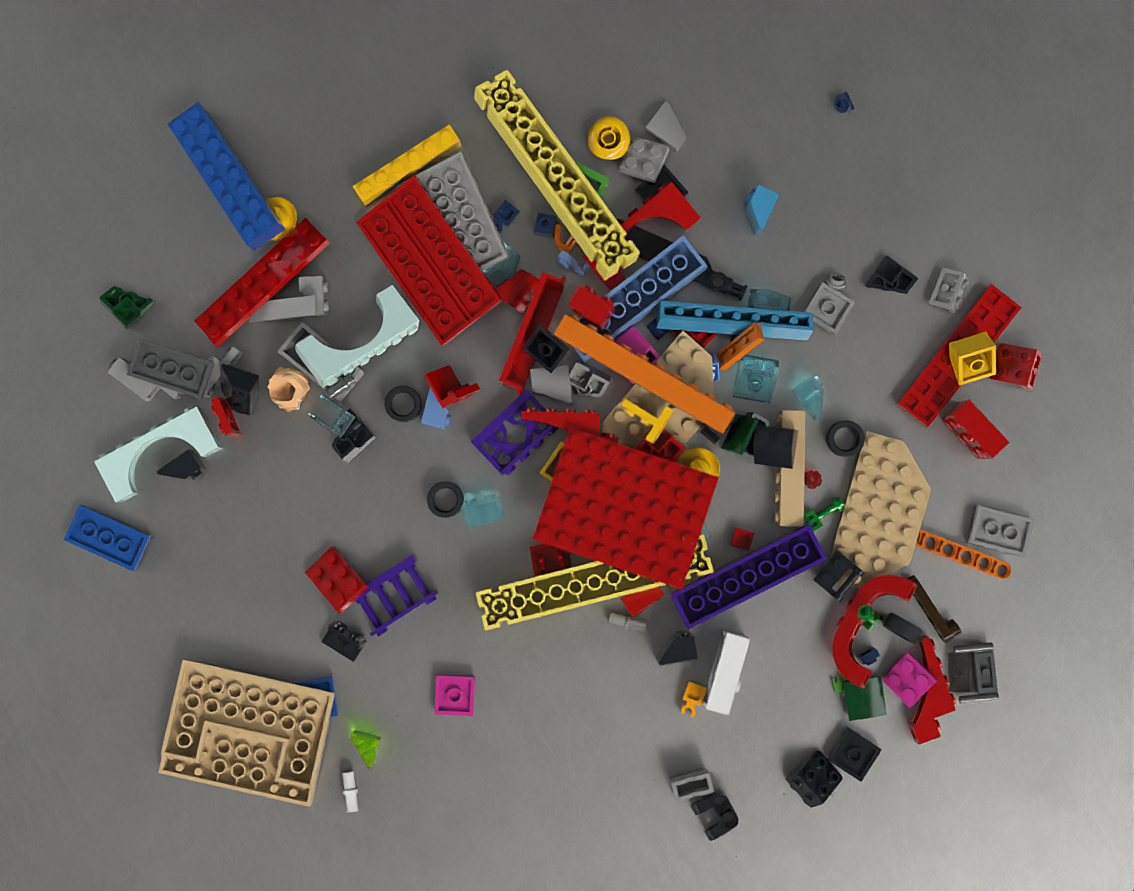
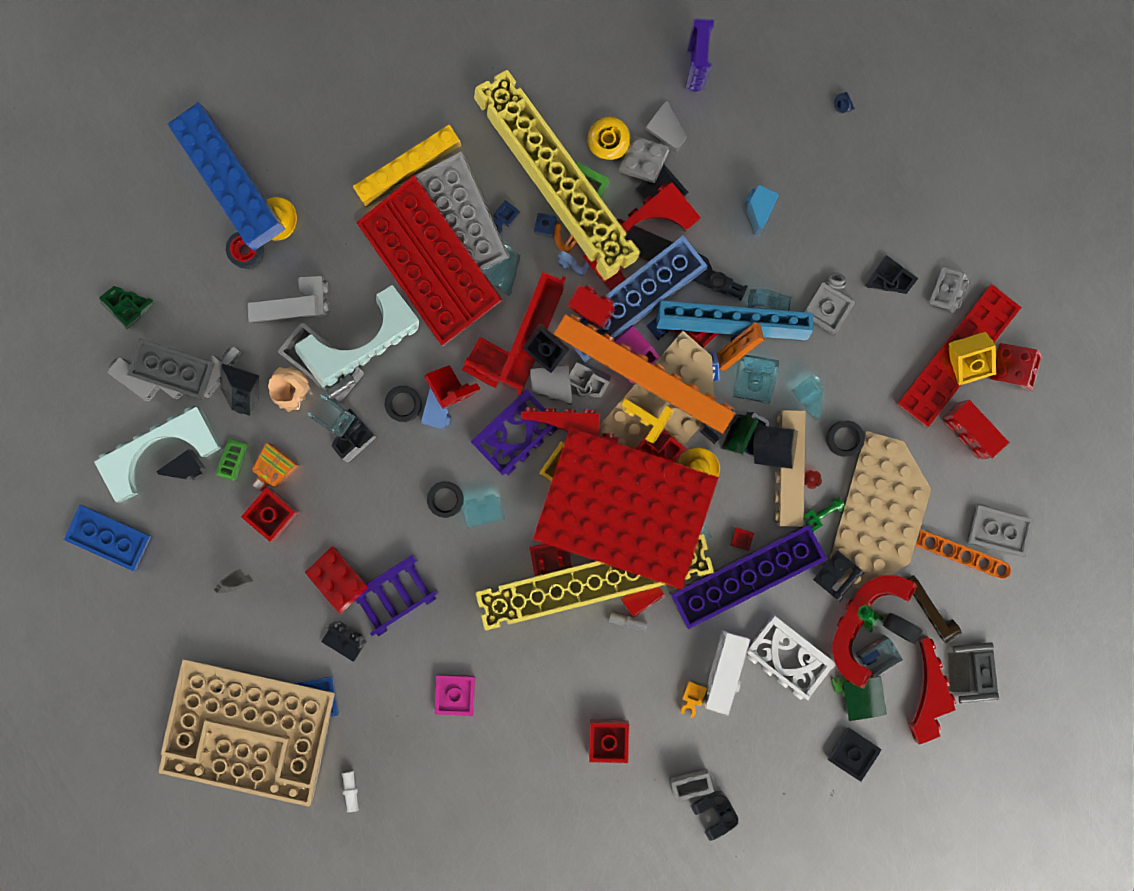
(227, 420): red plate -> none
(233, 582): none -> clear smoke slope
(238, 462): none -> bright green slope
(247, 260): none -> wheel
(261, 282): red plate -> none
(270, 514): none -> red brick
(272, 467): none -> orange torso
(366, 745): clear neon green slope -> none
(486, 362): none -> red plate
(518, 290): red slope -> none
(609, 741): none -> red brick
(678, 649): black slope -> none
(698, 46): none -> dark purple fence
(815, 780): black bracket -> none
(816, 658): none -> white fence
(896, 658): none -> clear light blue piece
(909, 679): dark pink plate -> none

